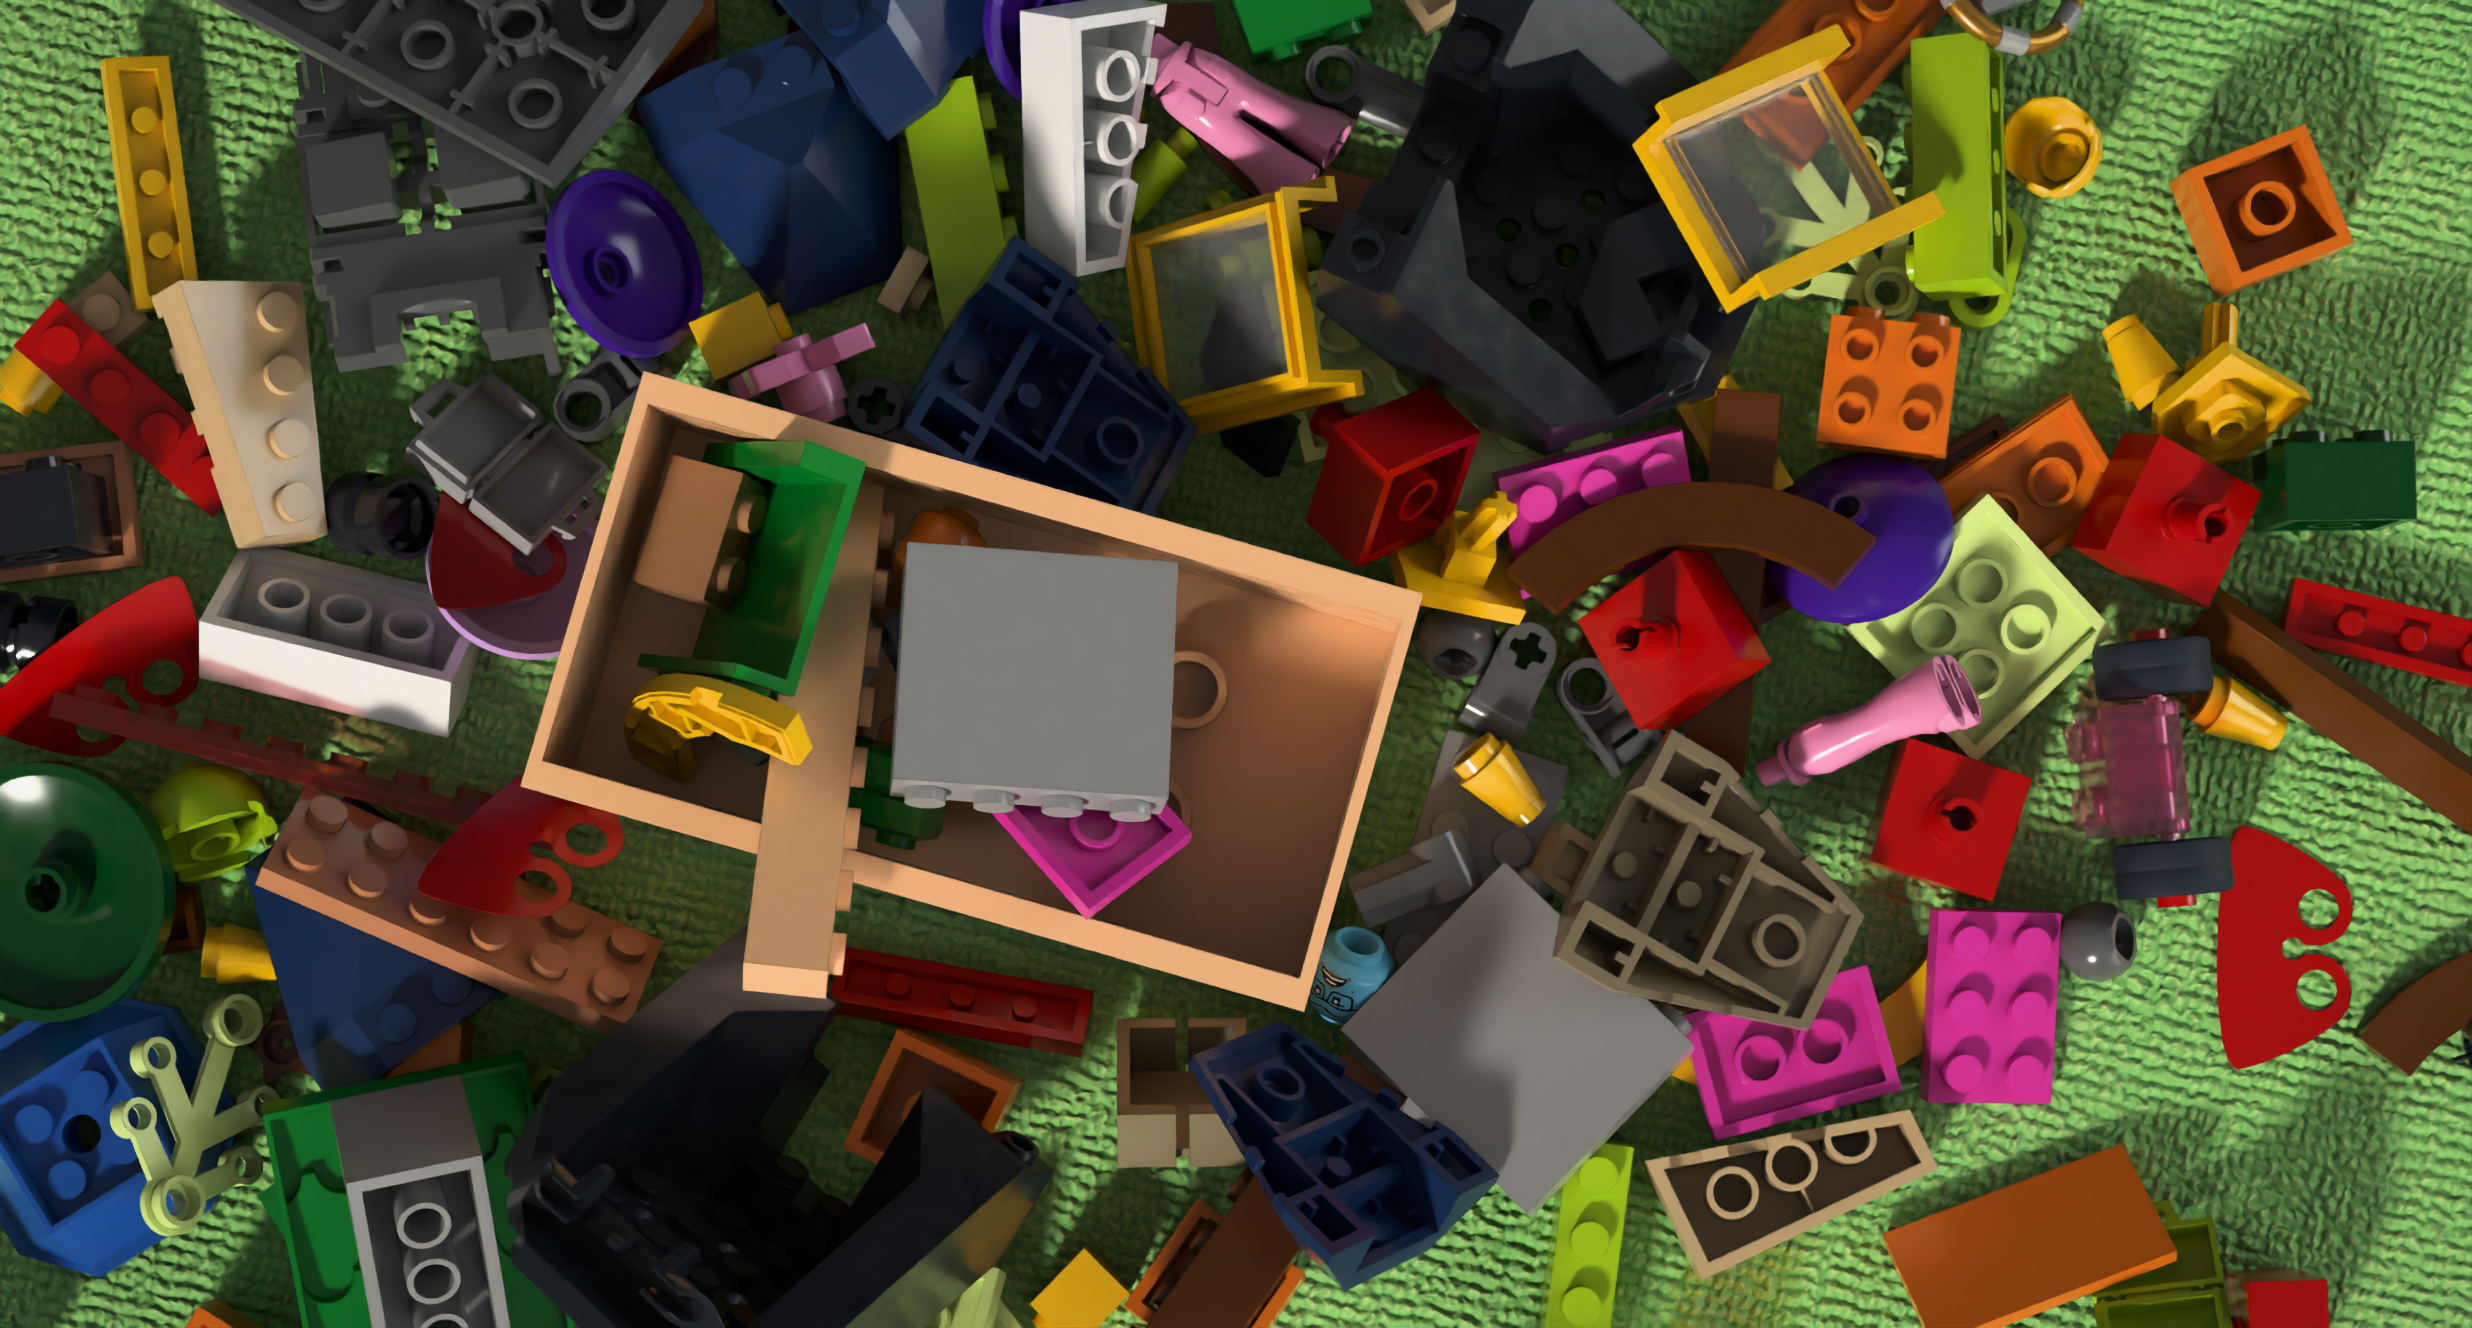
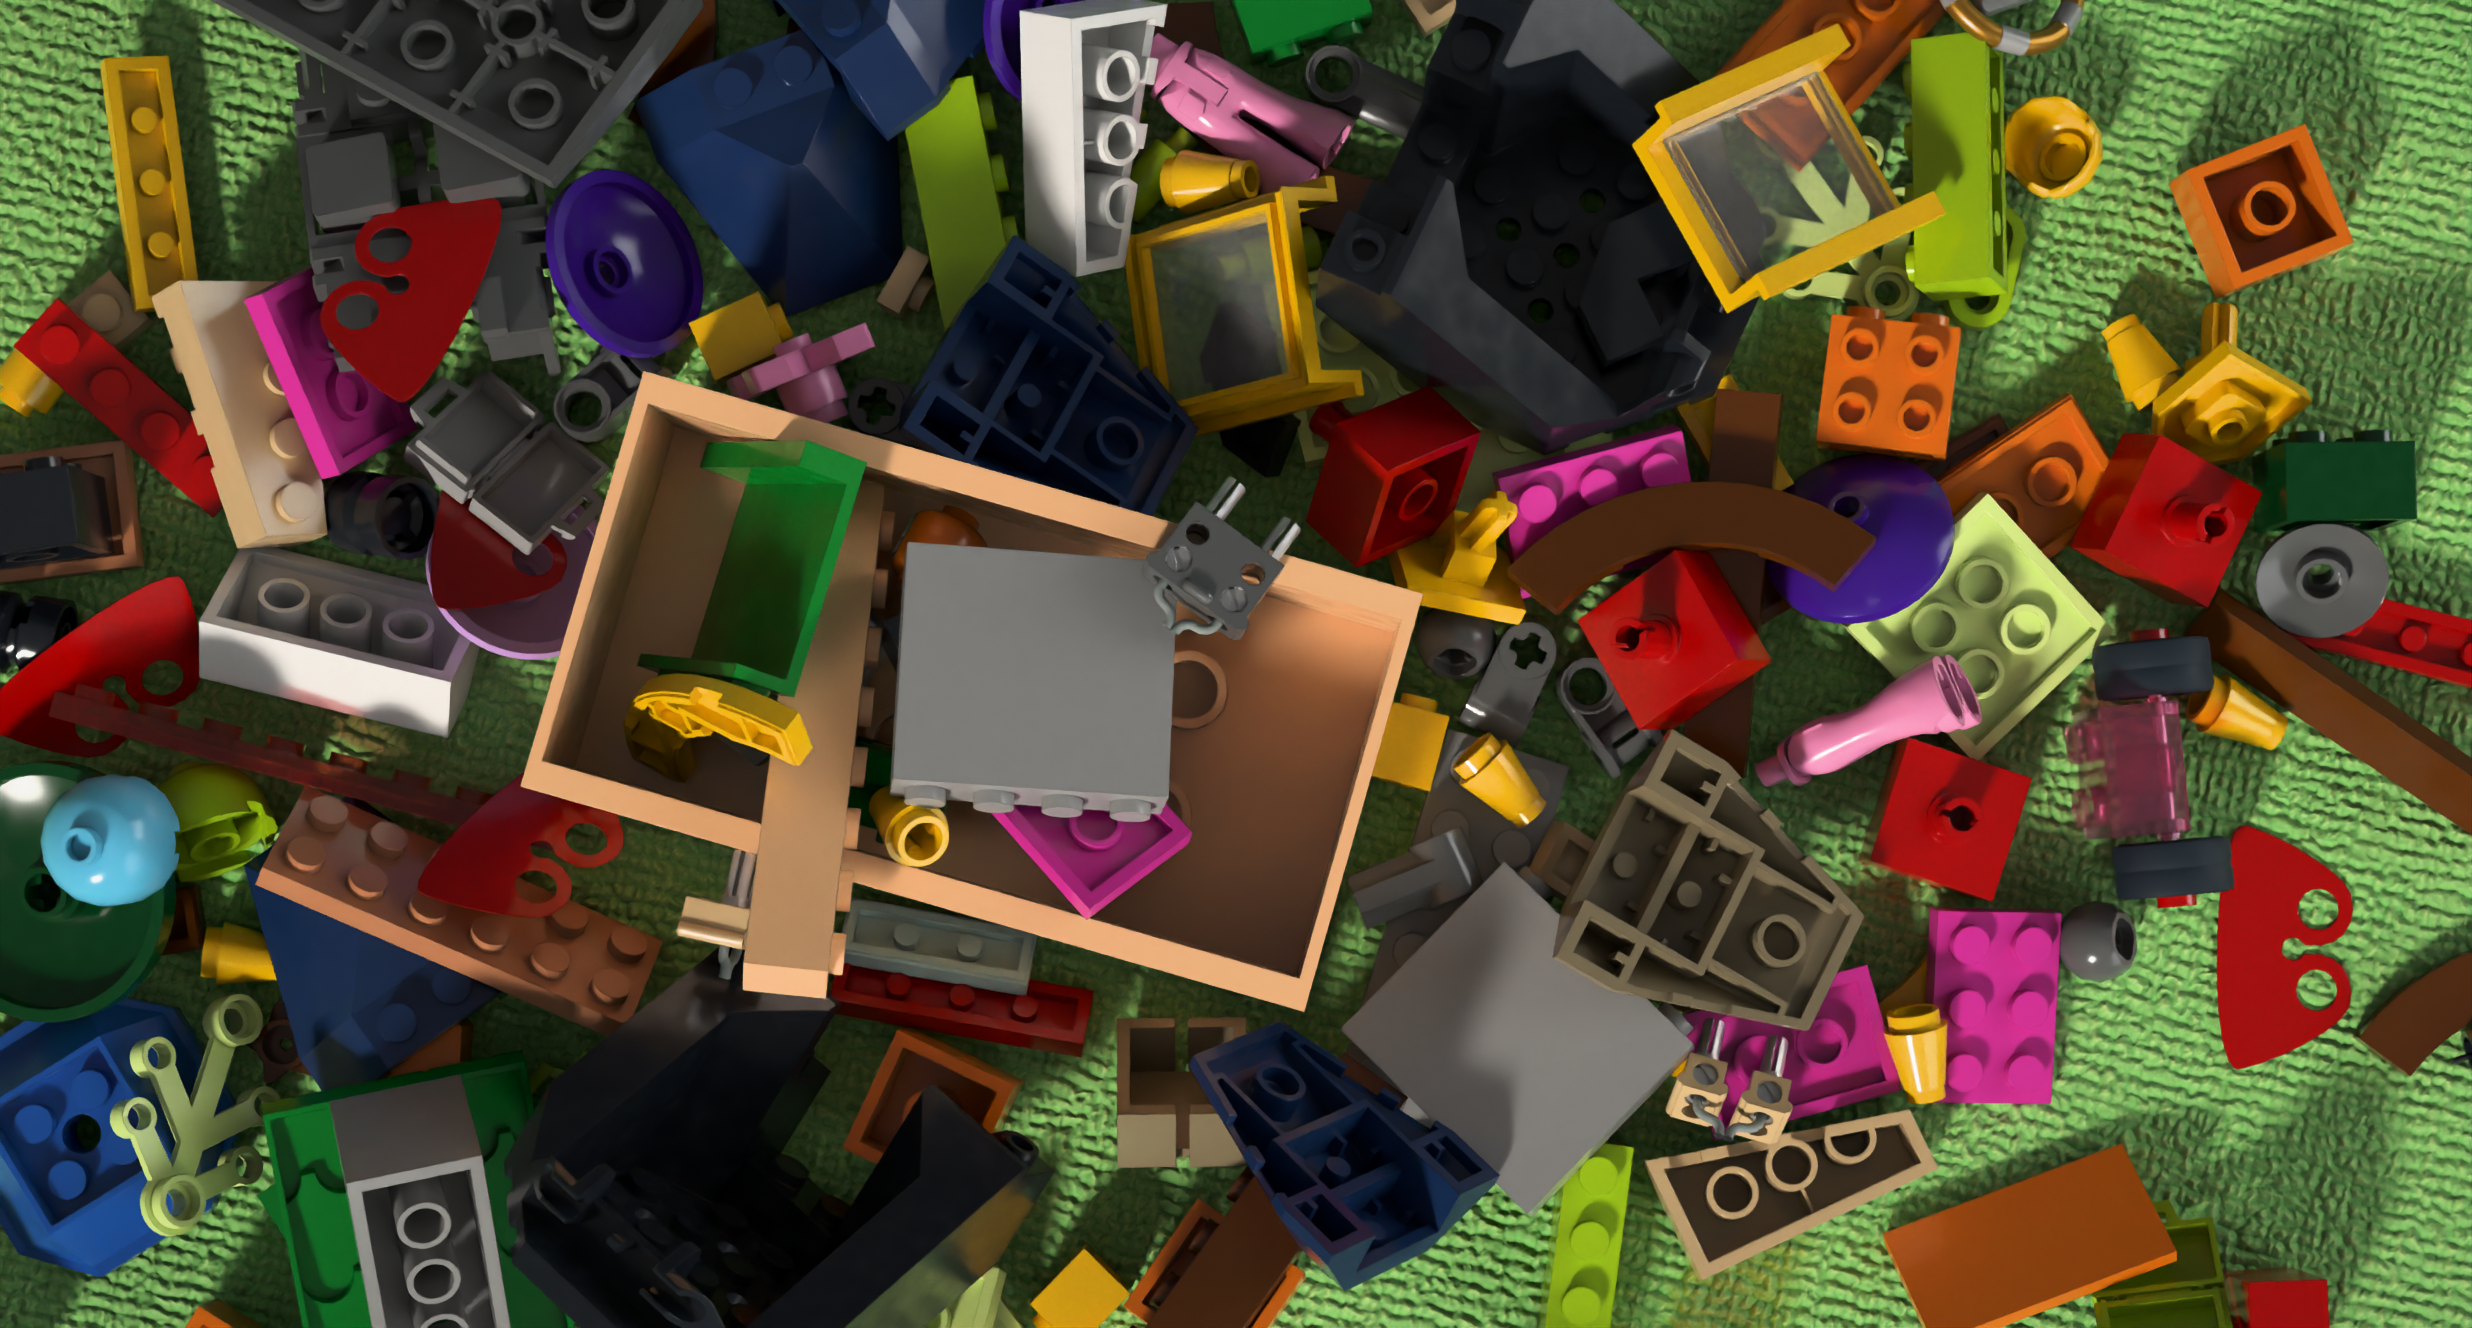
(110, 840): none -> medium azure cylinder
(336, 412): none -> dark pink plate
(444, 273): none -> red piece
(701, 533): medium nougat brick -> none
(724, 920): none -> piece
(909, 832): none -> yellow cone
(938, 946): none -> light aqua tile
(1206, 180): none -> yellow cone
(1210, 574): none -> dark grey piece
(1349, 973): medium azure head -> none
(1411, 743): none -> yellow brick
(1702, 1091): none -> piece
(1918, 1050): none -> yellow cone
(2325, 602): none -> dark grey dish

